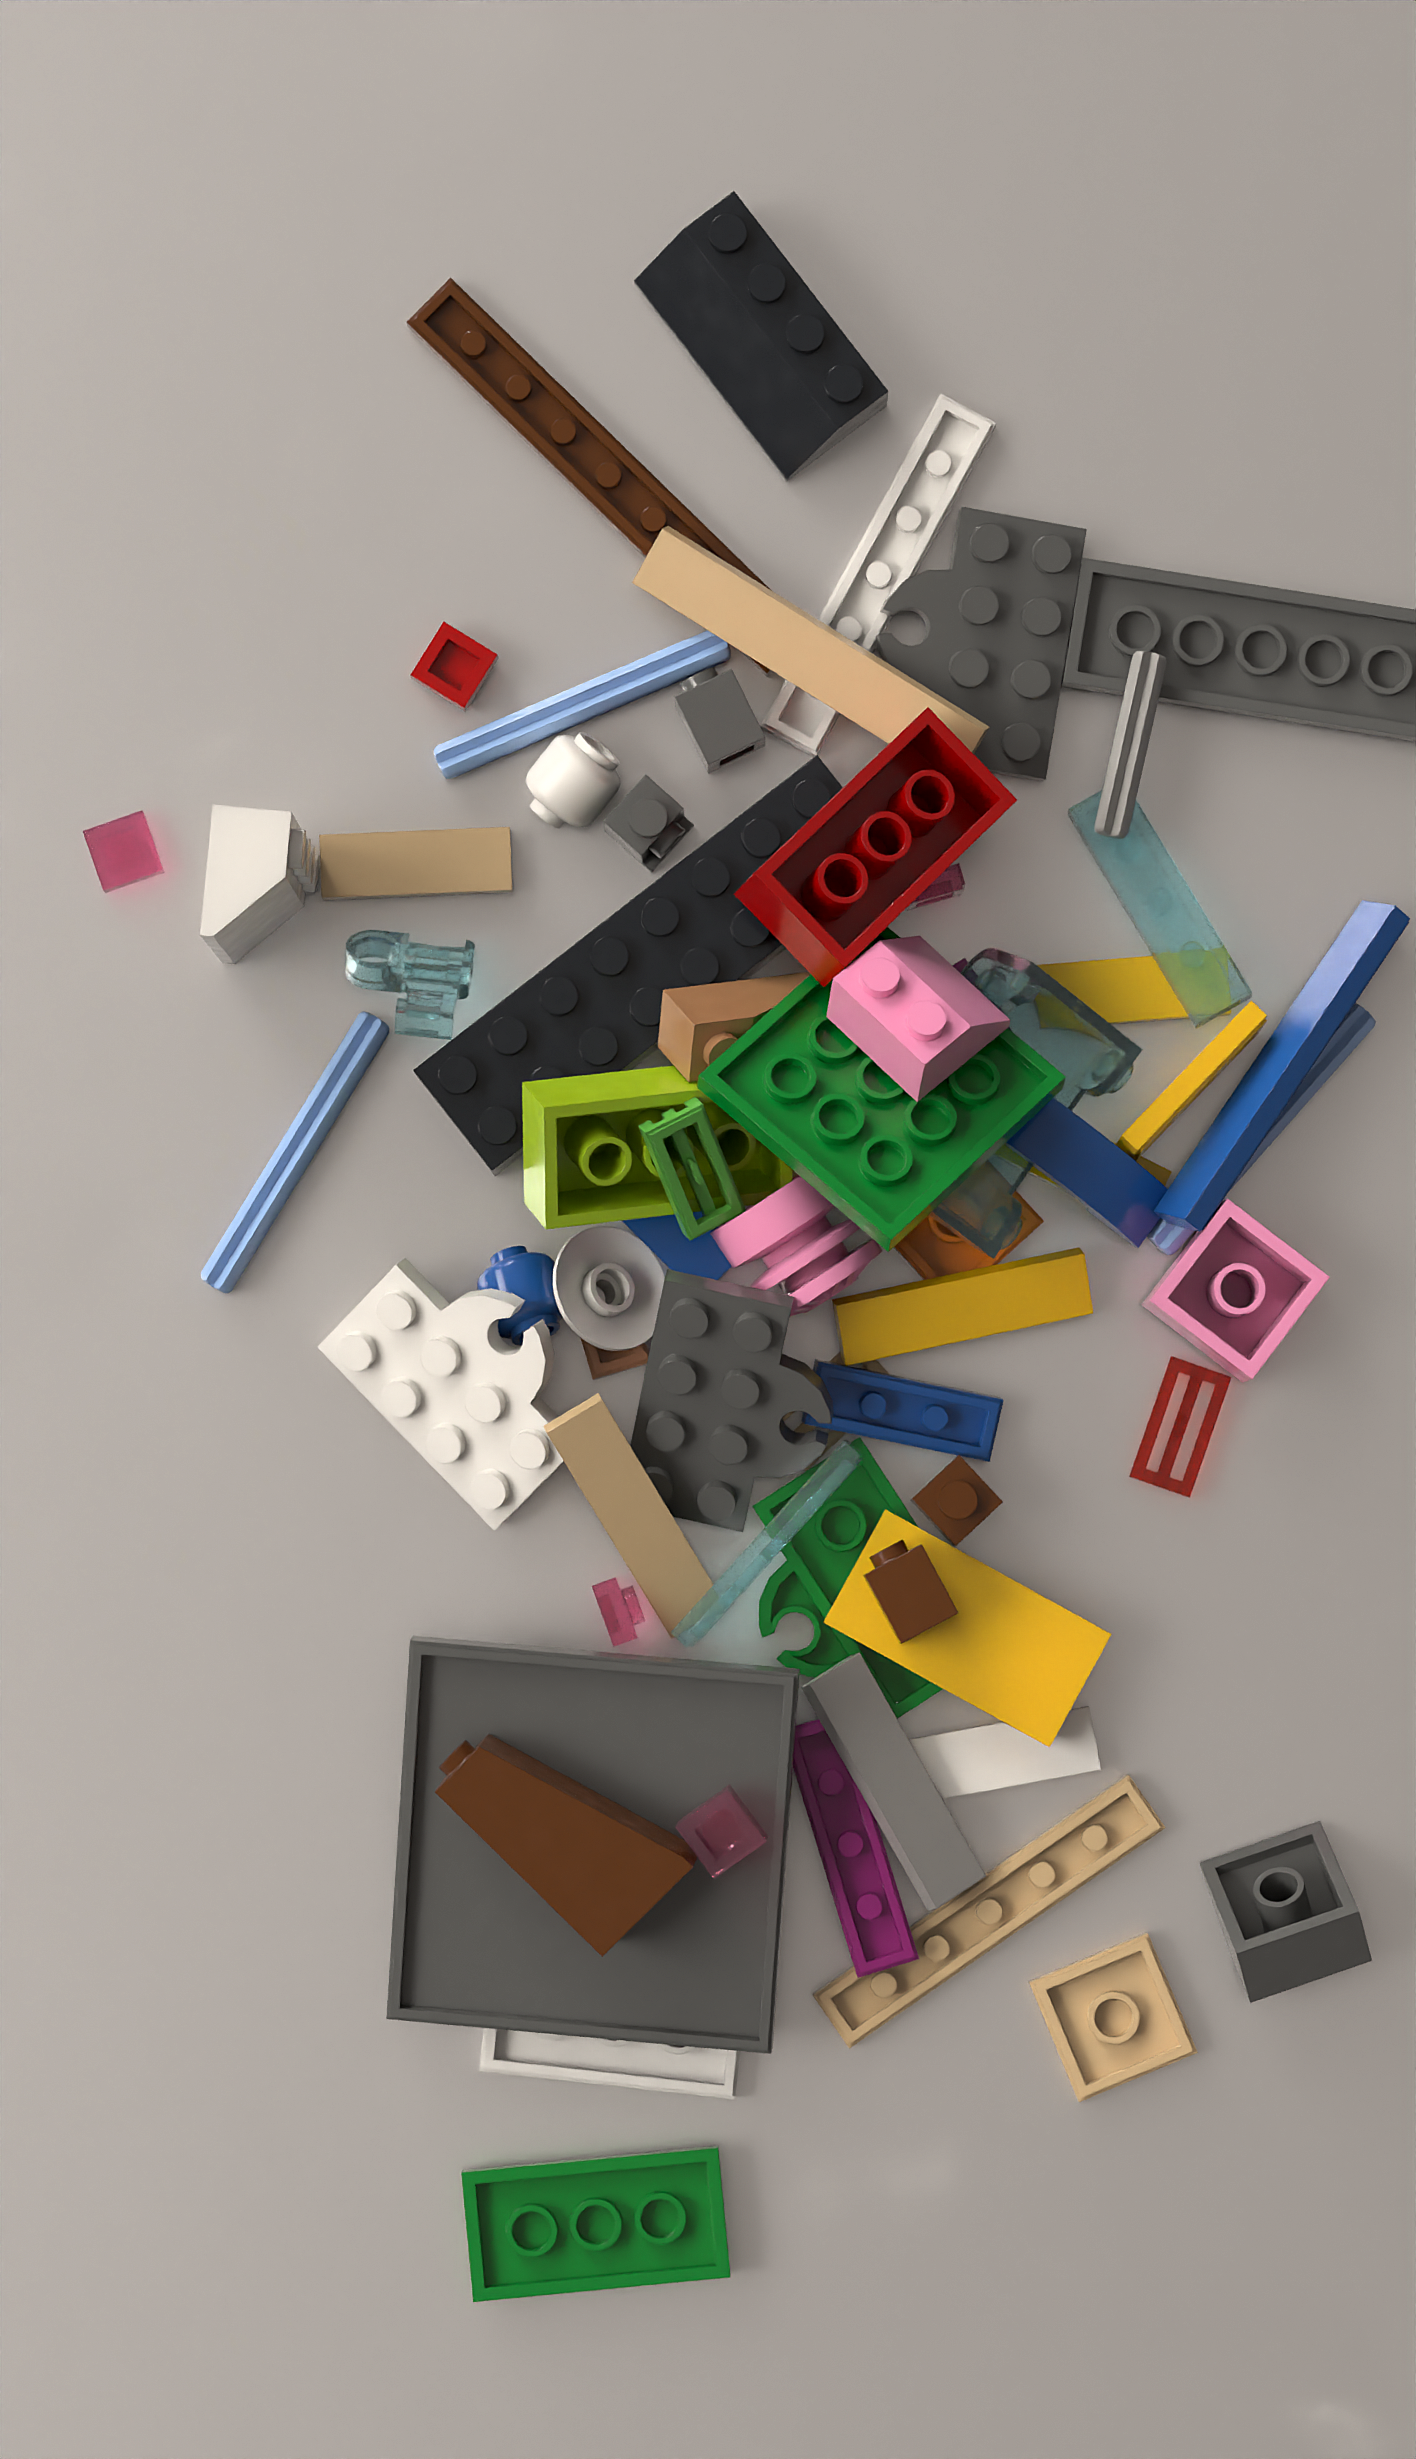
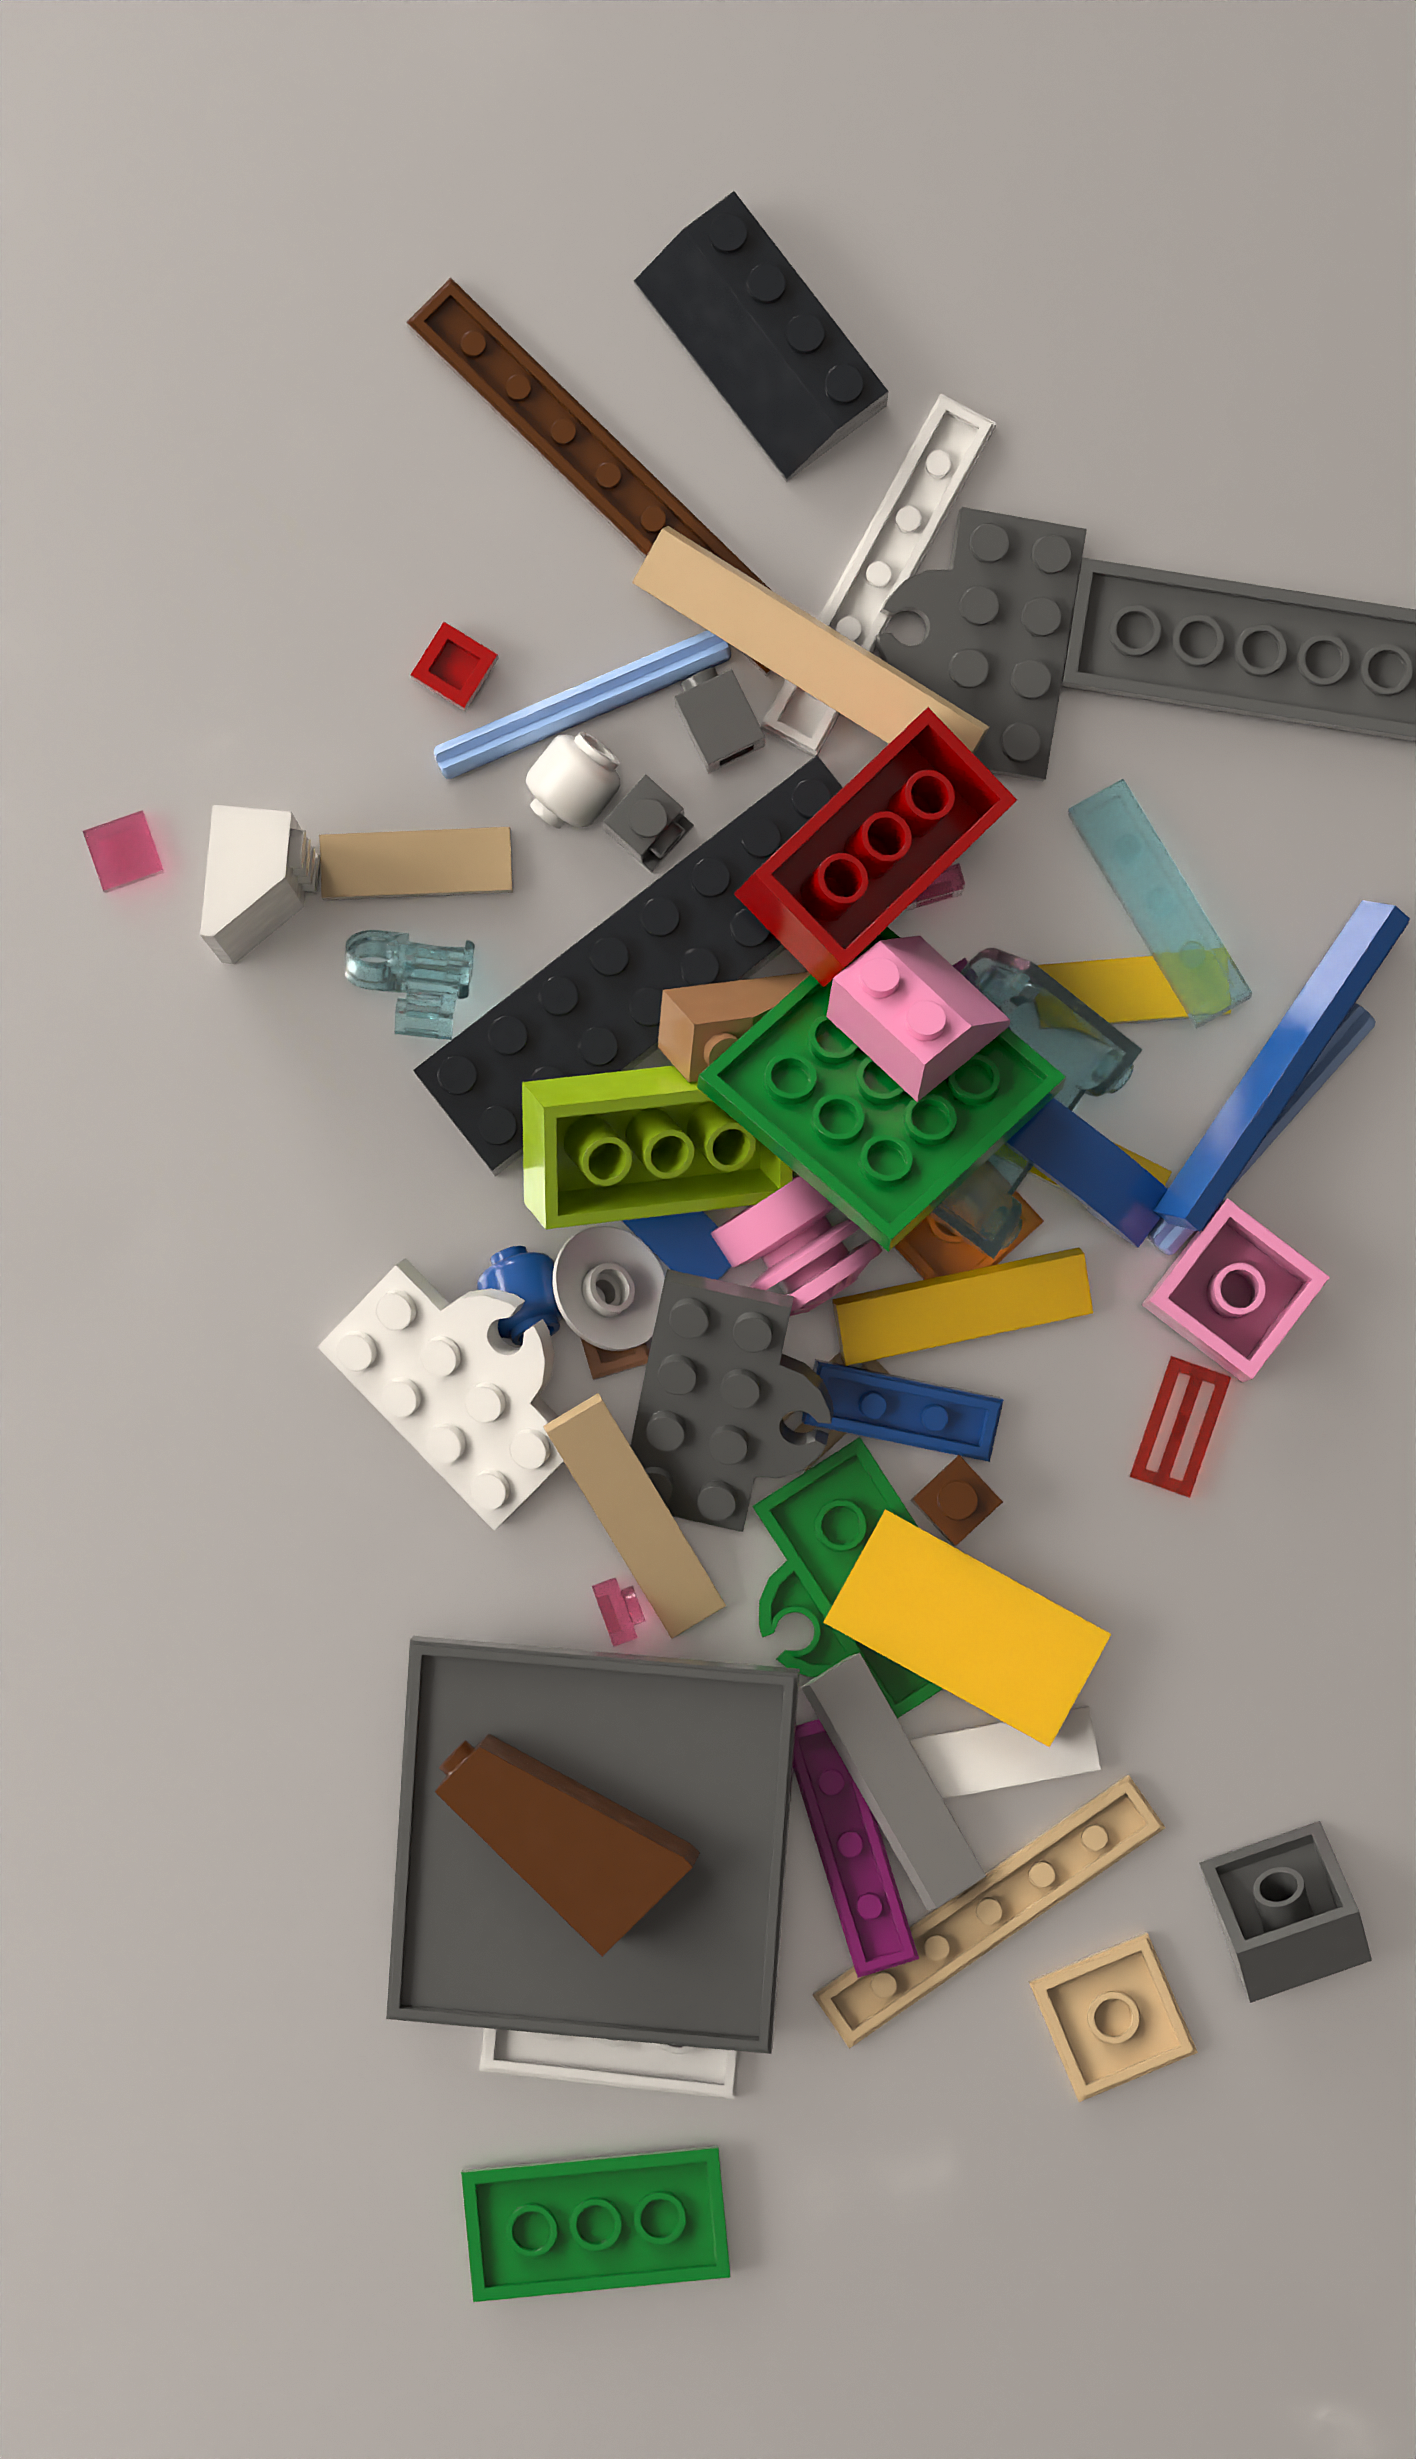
(295, 1152): light blue axle -> none
(673, 1126): bright green tile -> none
(721, 1831): clear pink plate -> none
(768, 1544): clear light blue tile -> none
(908, 1590): reddish brown brick -> none
(1130, 744): light grey axle -> none
(1192, 1081): yellow tile -> none

